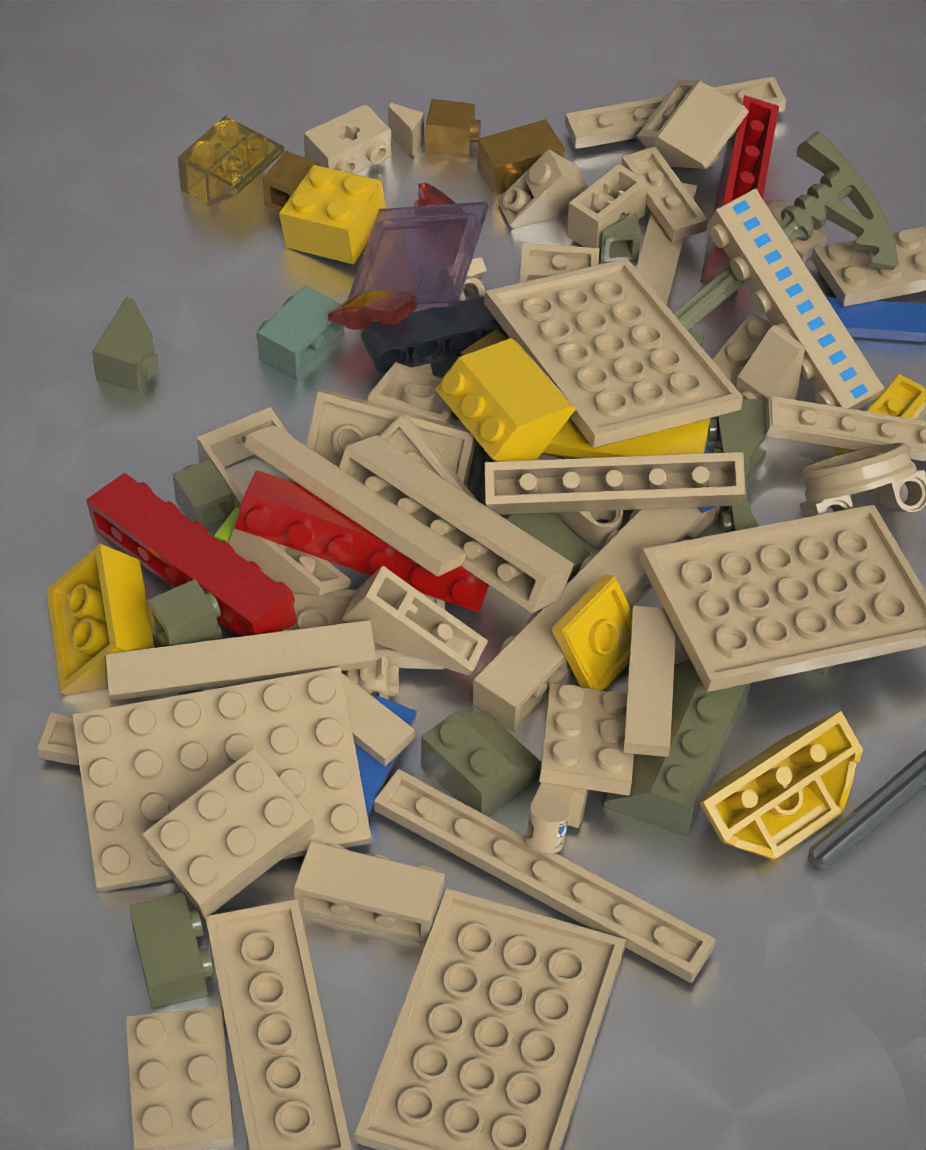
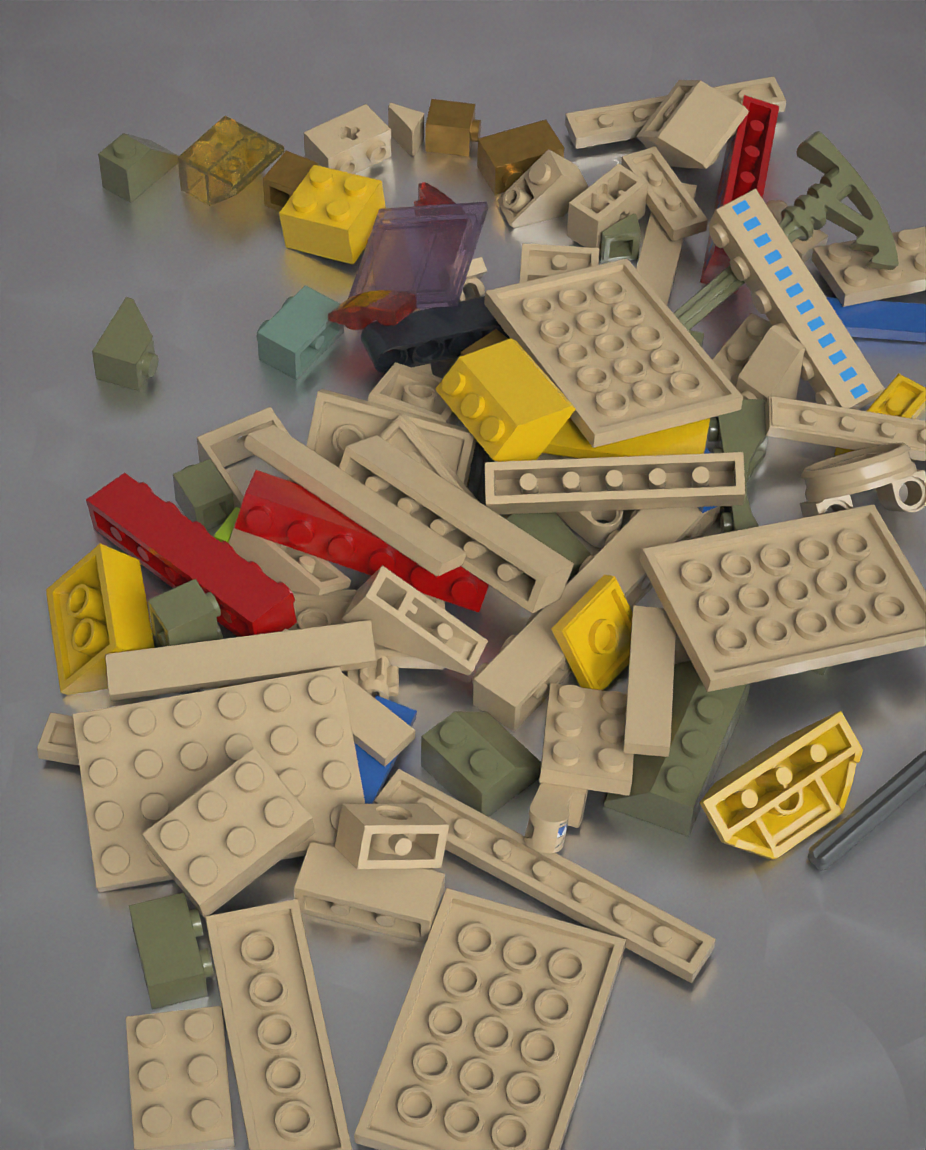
(133, 165): none -> olive slope
(391, 836): none -> tan brick

